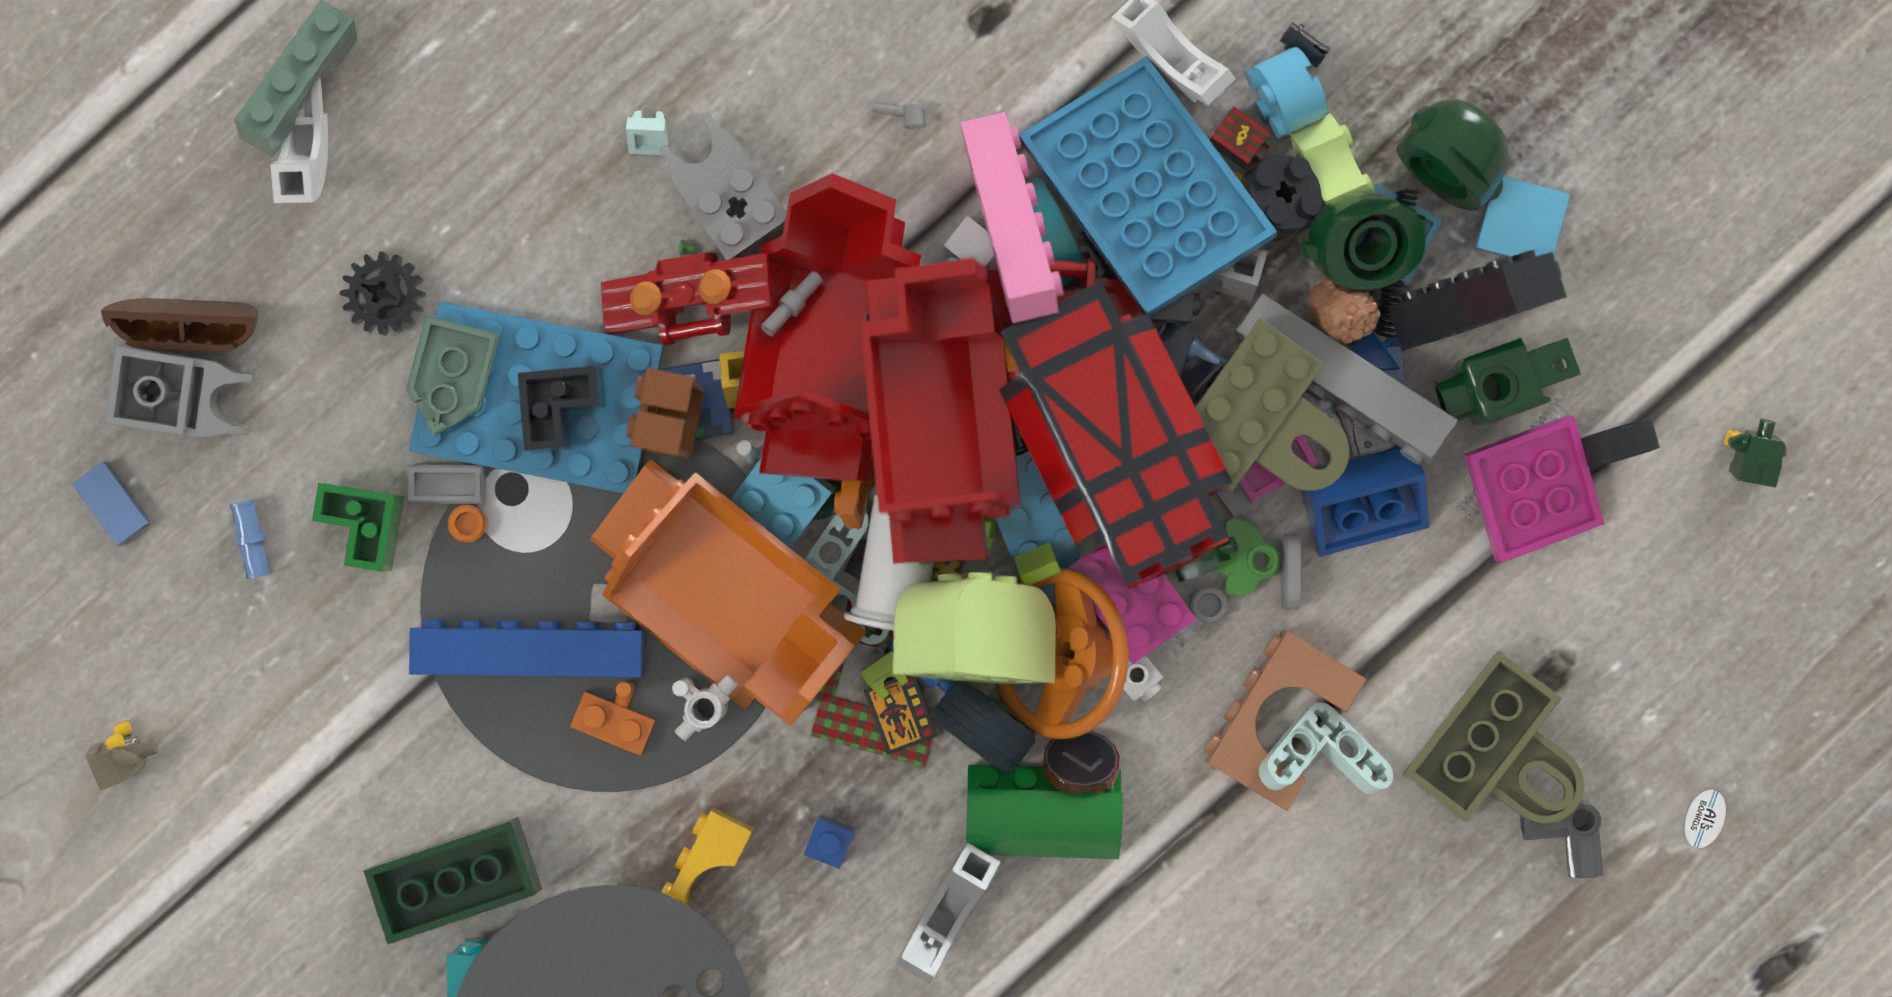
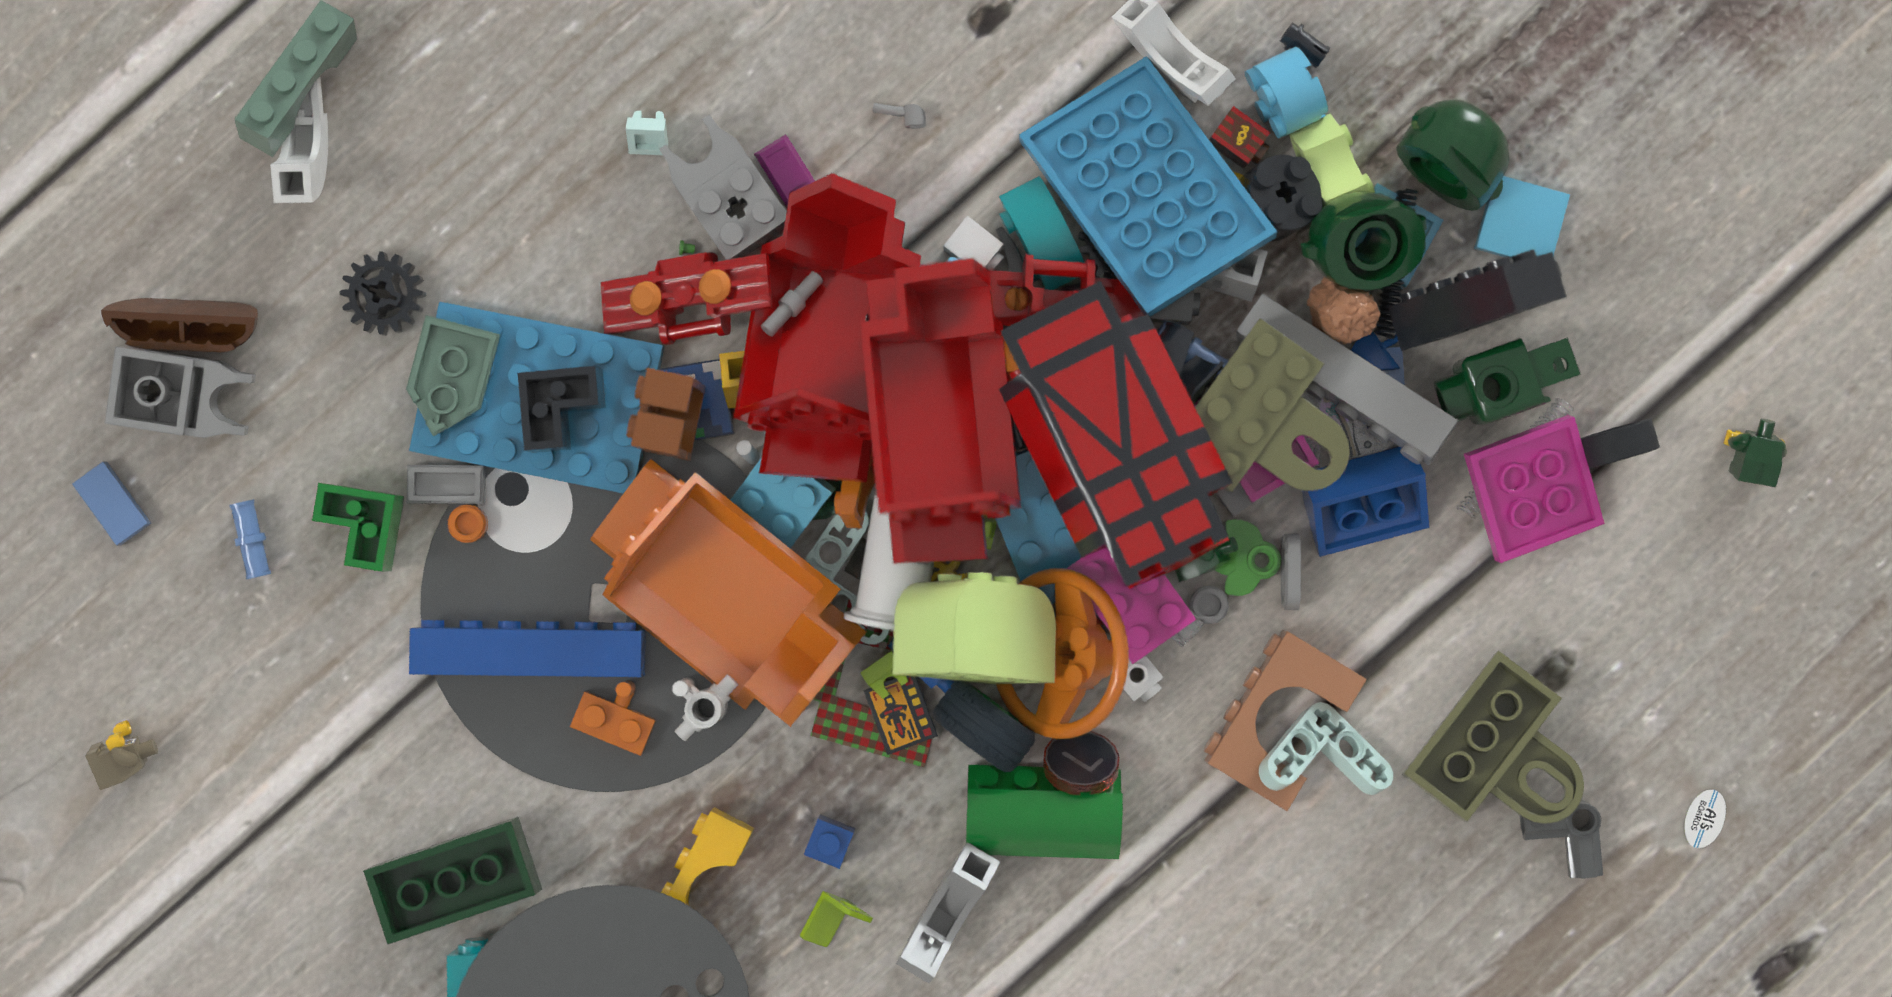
(784, 167): none -> magenta tile
(827, 917): none -> lime bracket
(1010, 219): bright pink brick -> none
(1037, 564): lime tile -> none

